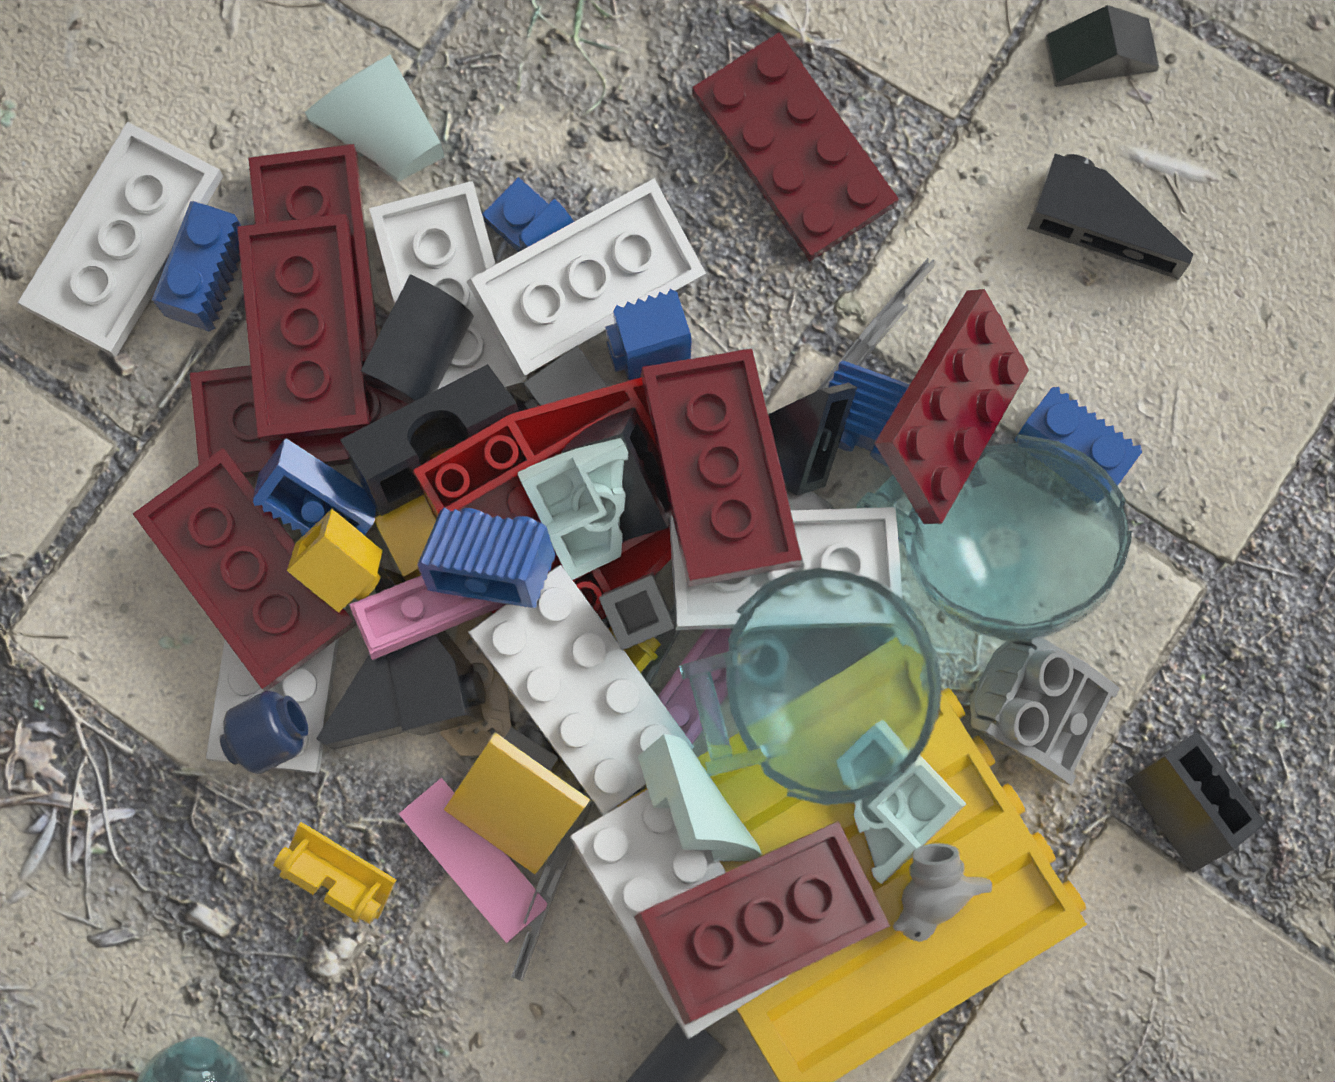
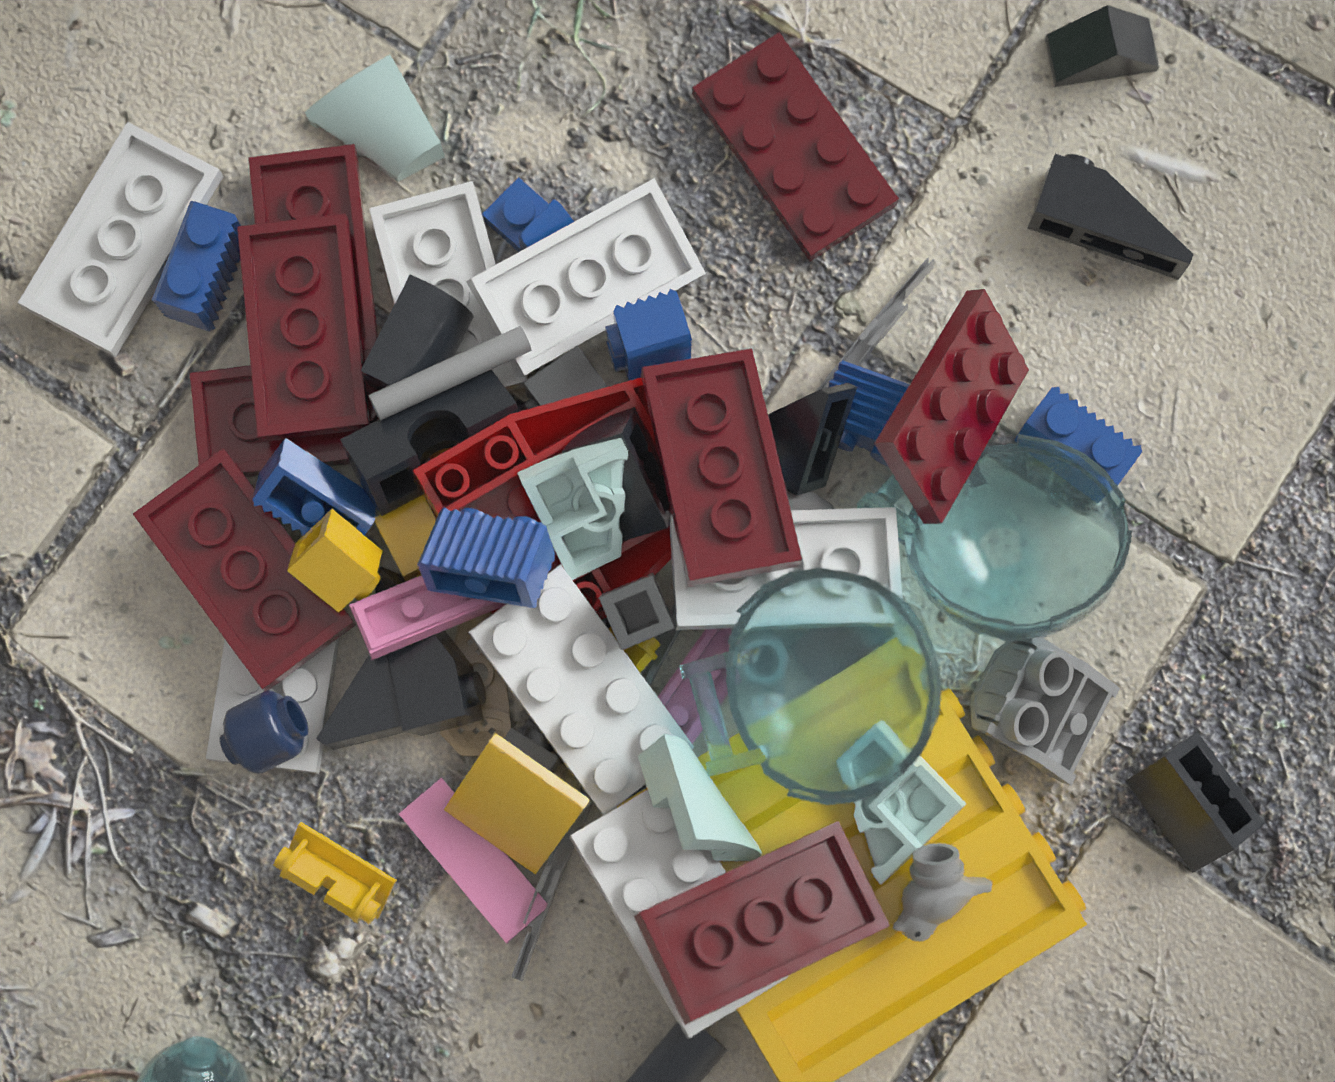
(450, 373): none -> light grey piece

